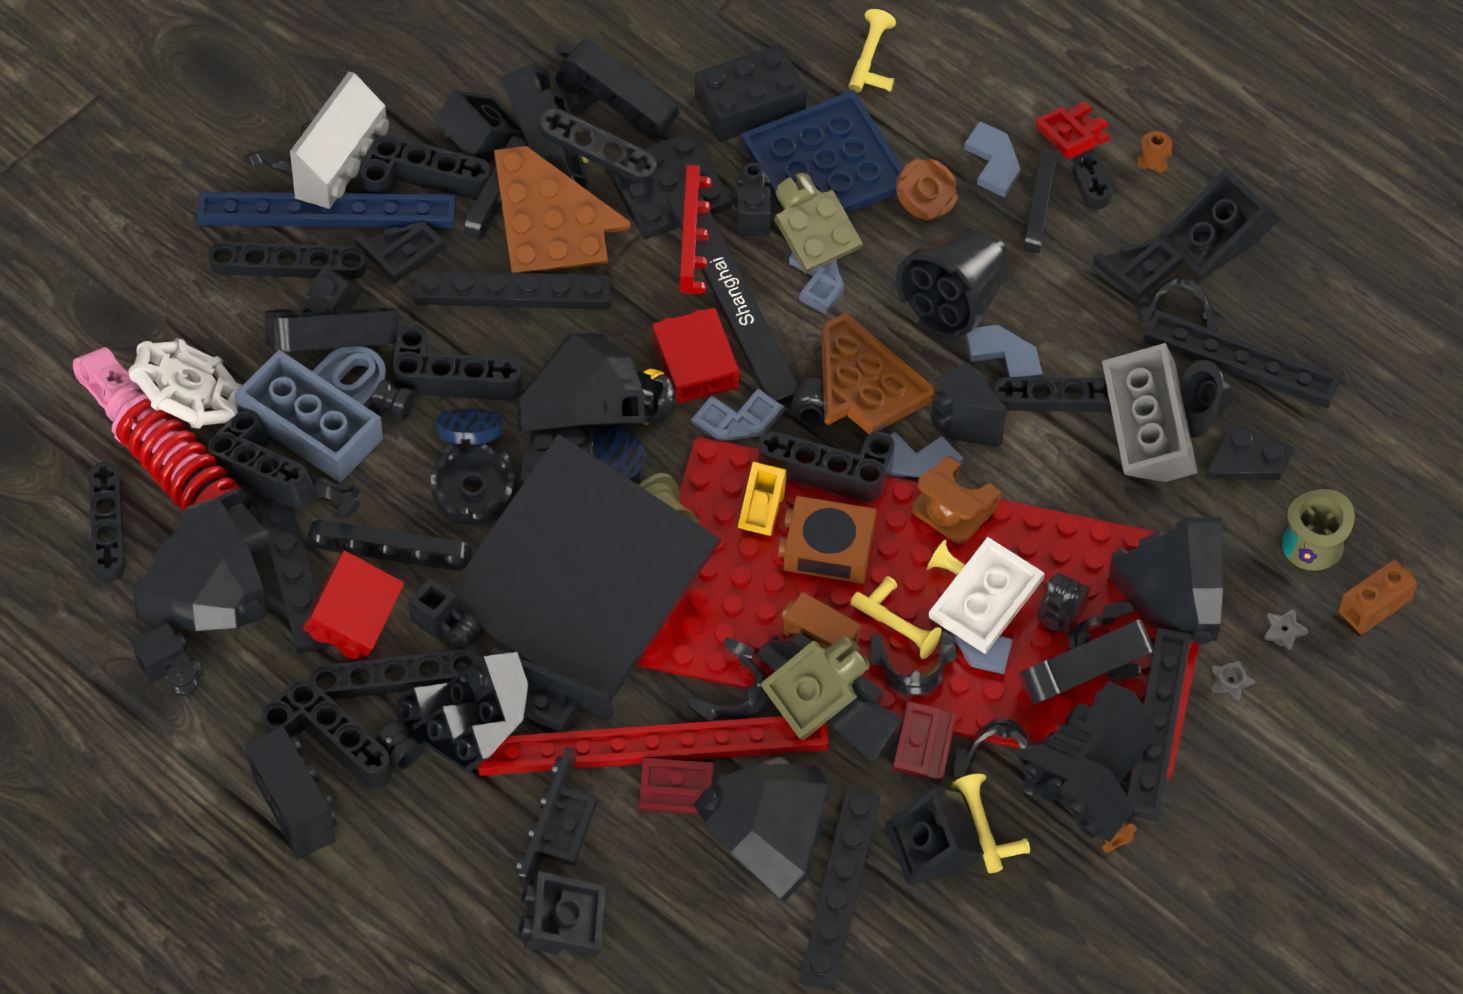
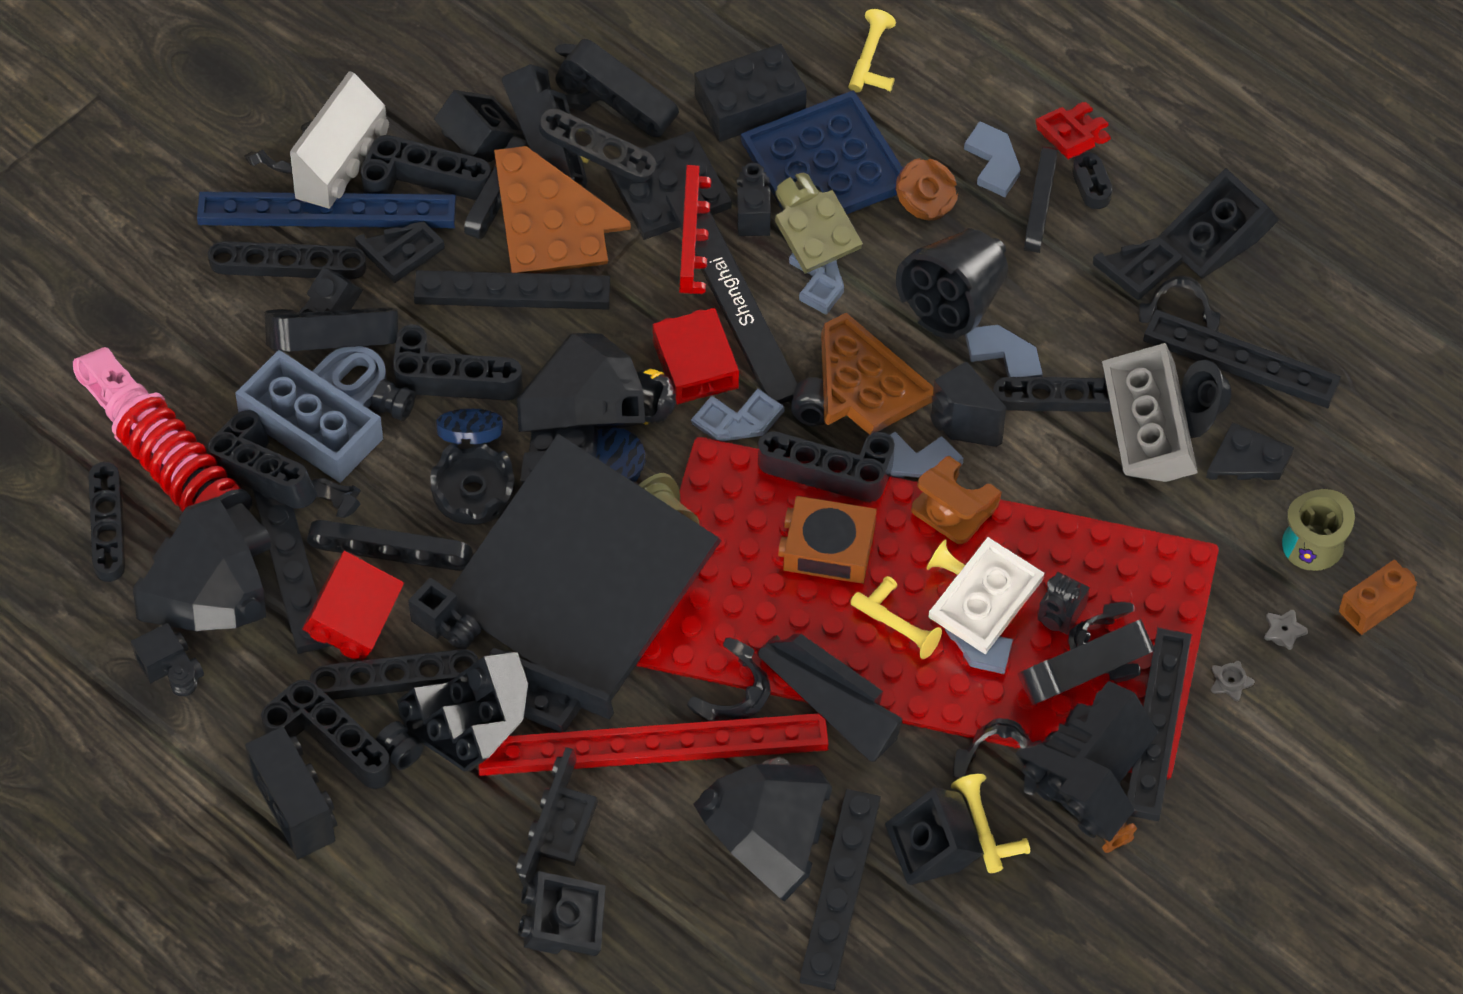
(187, 381): white plate -> none
(673, 785): dark red plate -> none
(762, 498): yellow slope -> none
(816, 684): olive plate -> none
(817, 622): dark orange brick -> none
(915, 682): black helmet -> none
(924, 741): dark red plate -> none
(1156, 150): dark orange brick -> none
(1176, 578): black brick -> none

